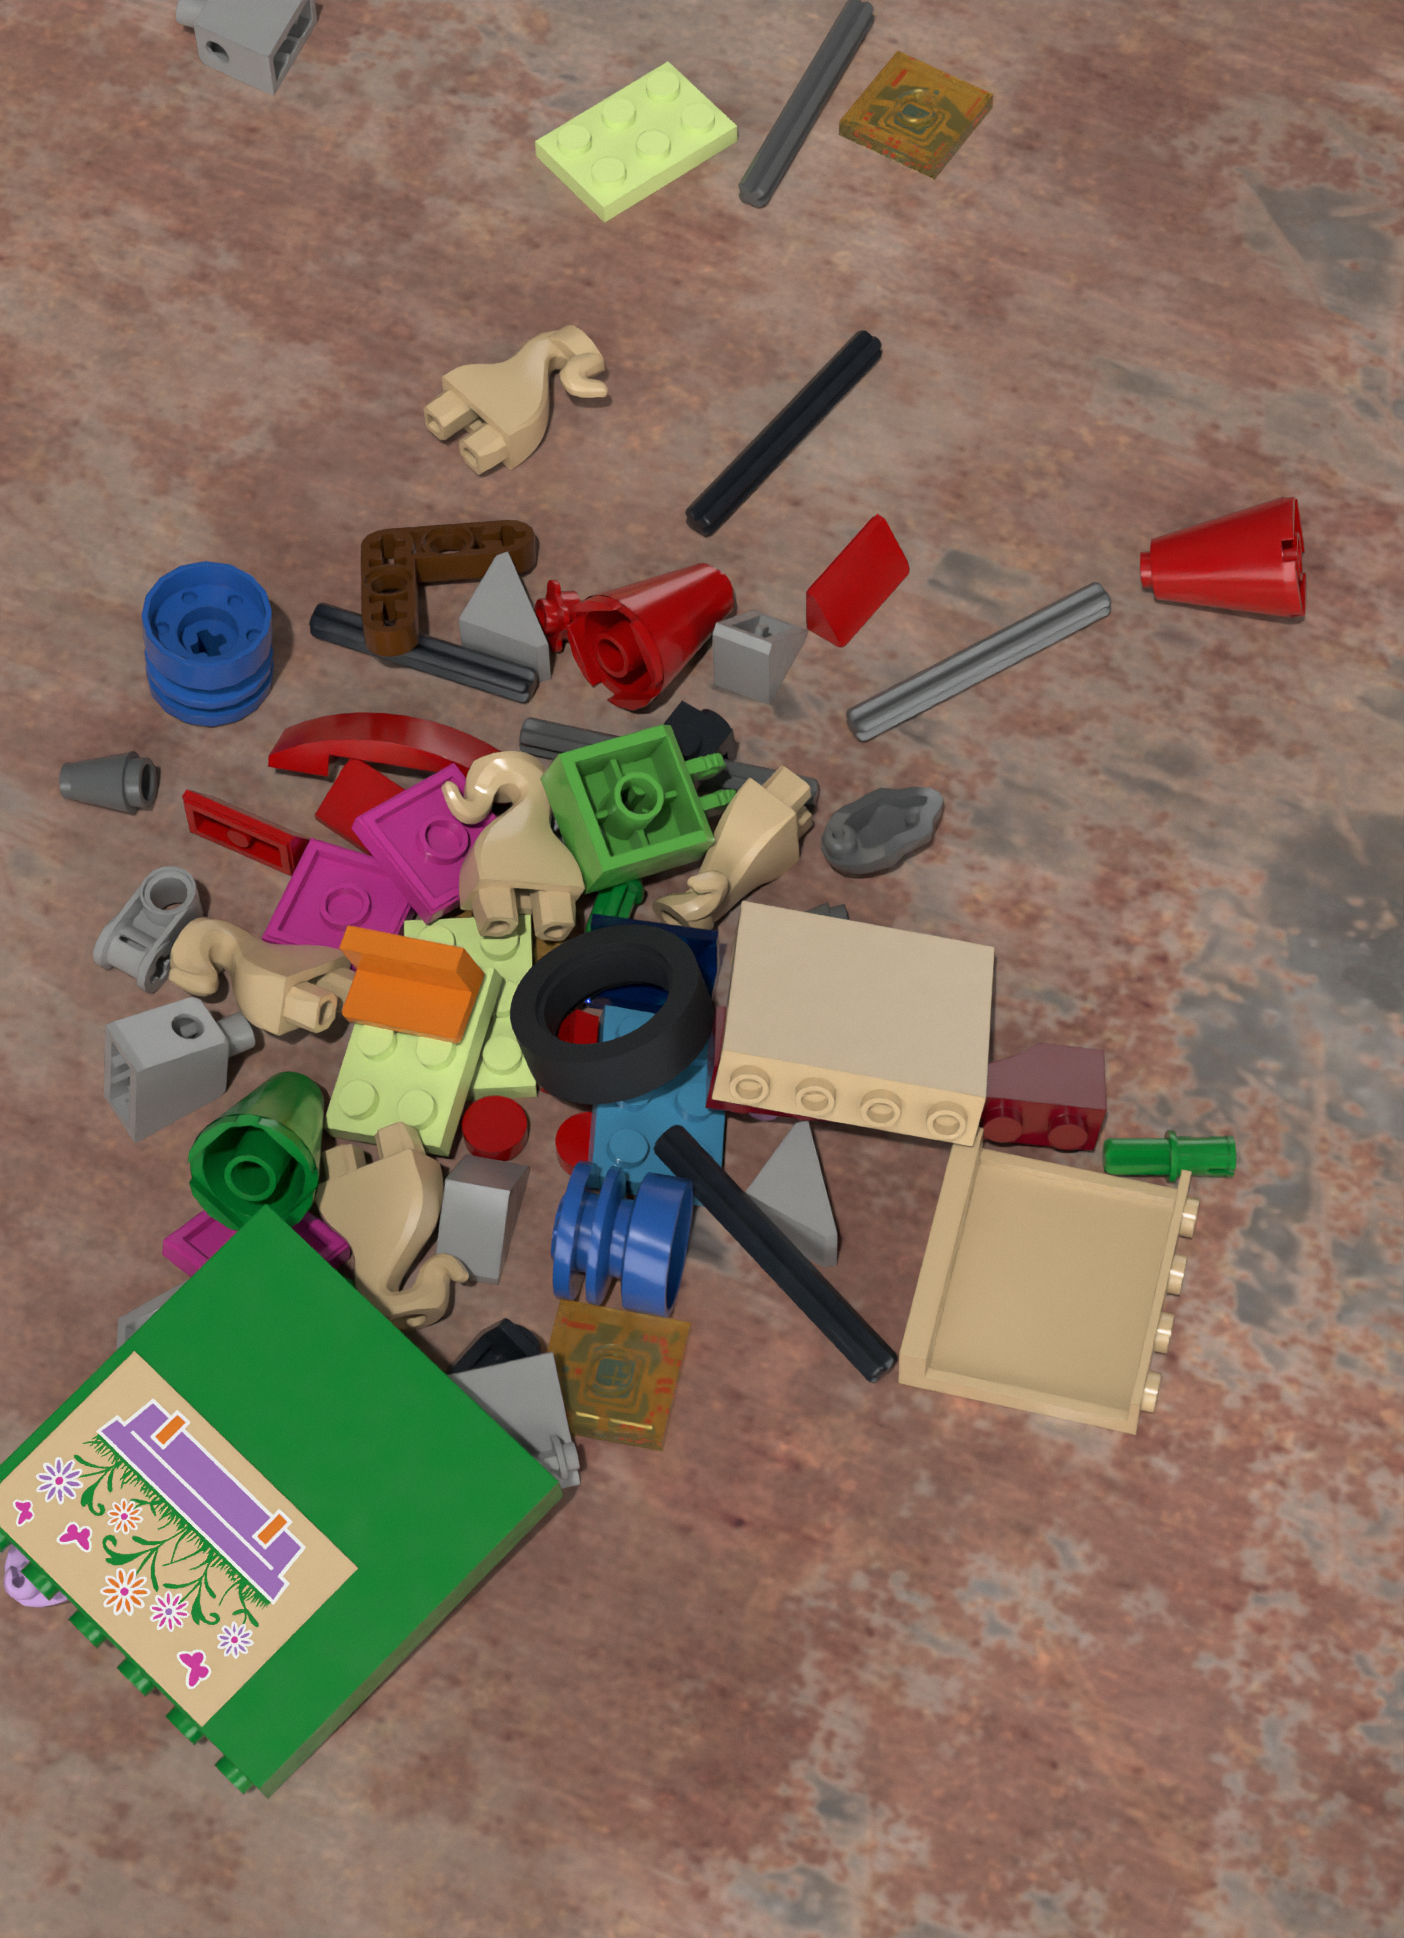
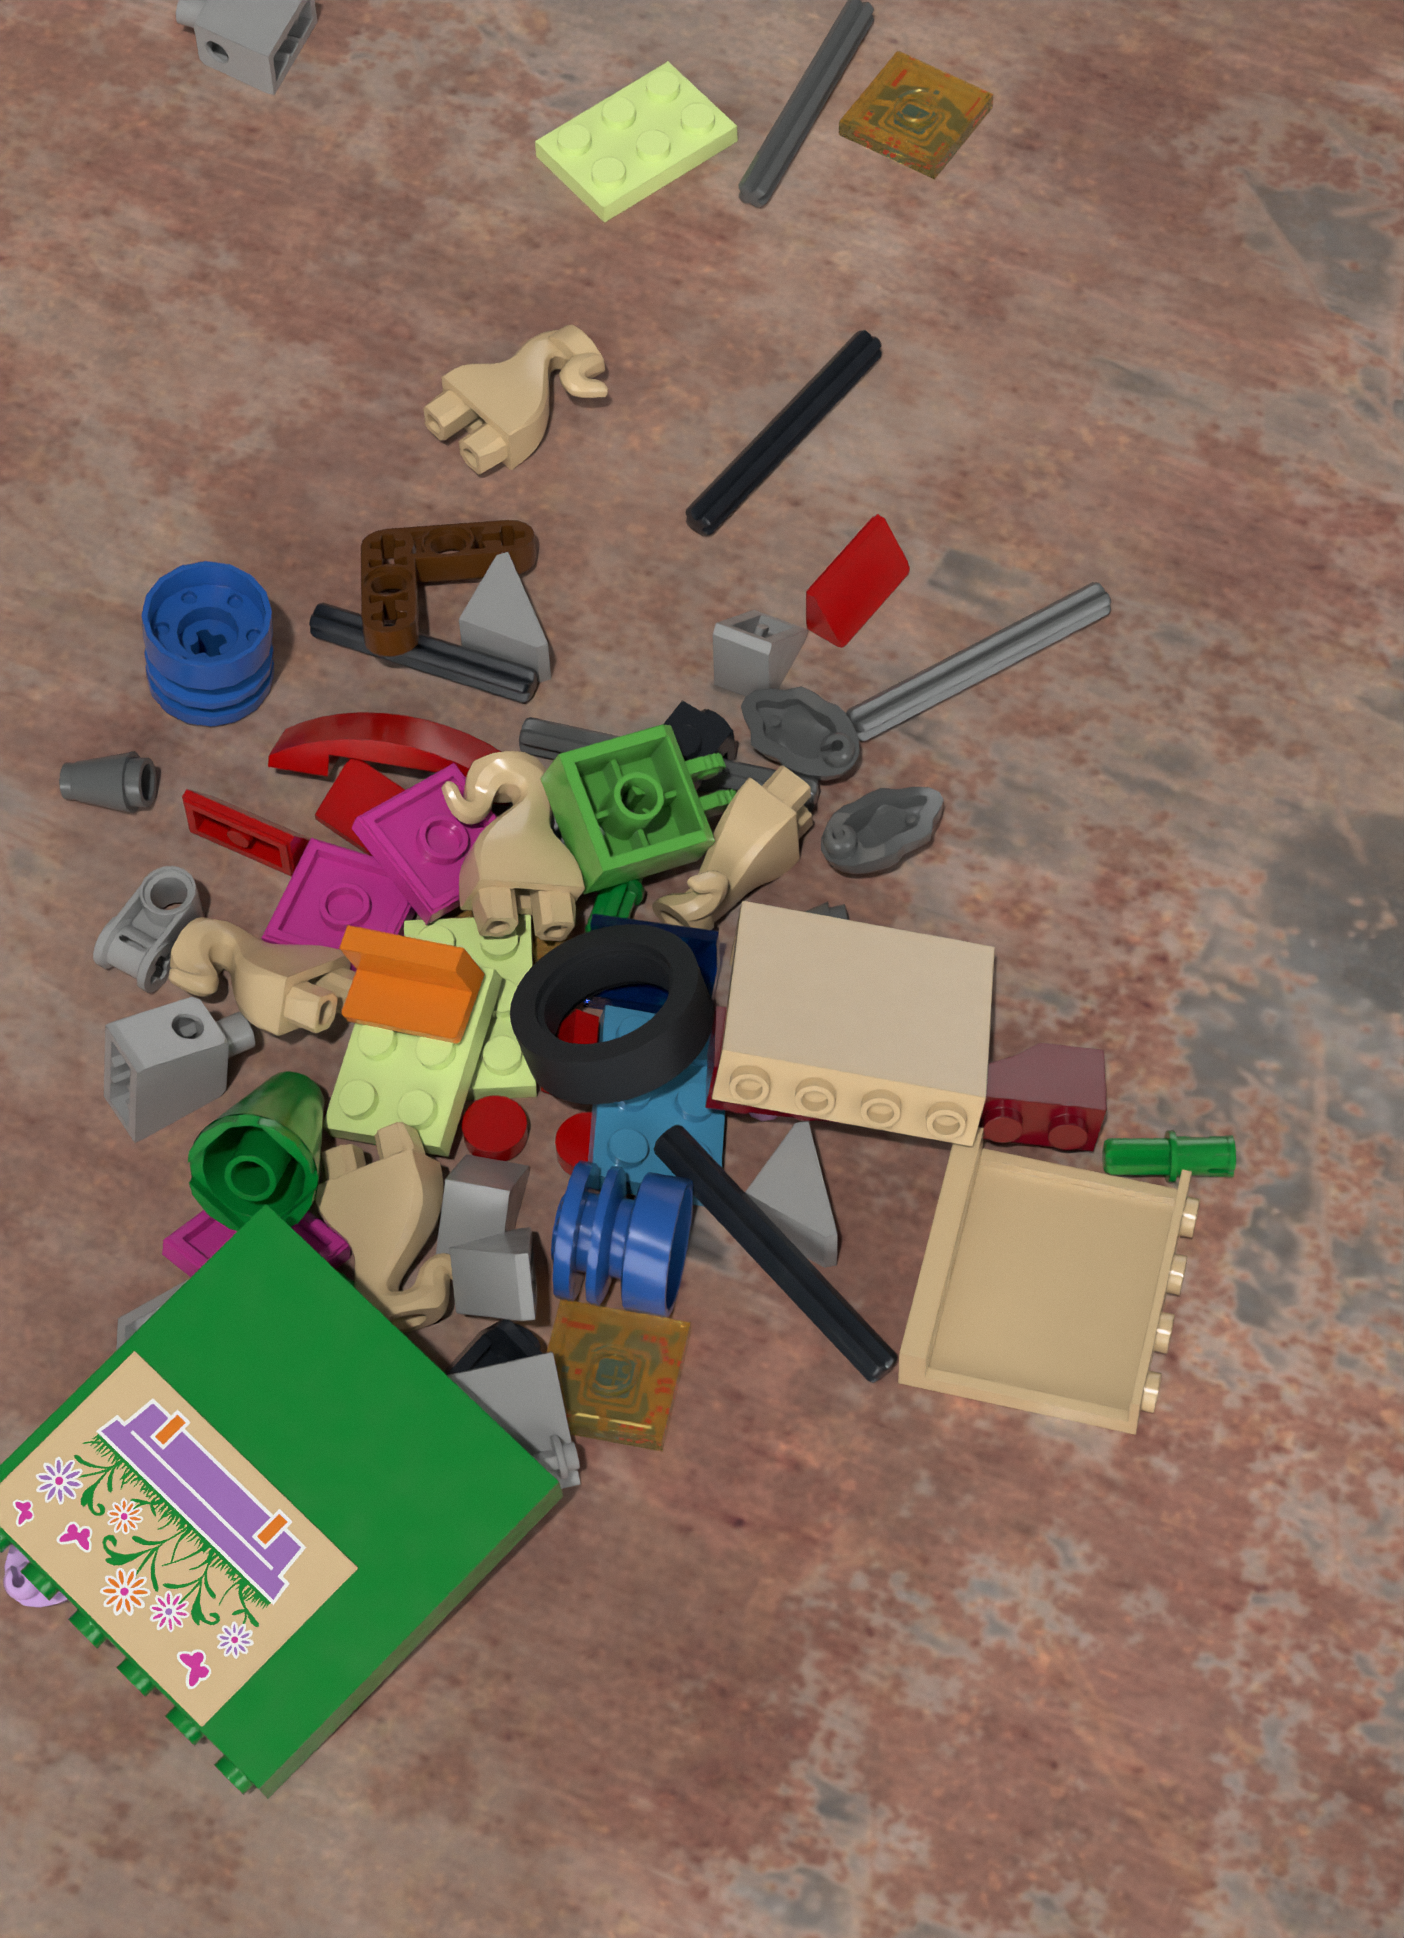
(496, 1276): none -> light grey slope
(556, 613): red plate -> none
(648, 631): red cone -> none
(801, 732): none -> dark grey arm
(1234, 561): red cone -> none

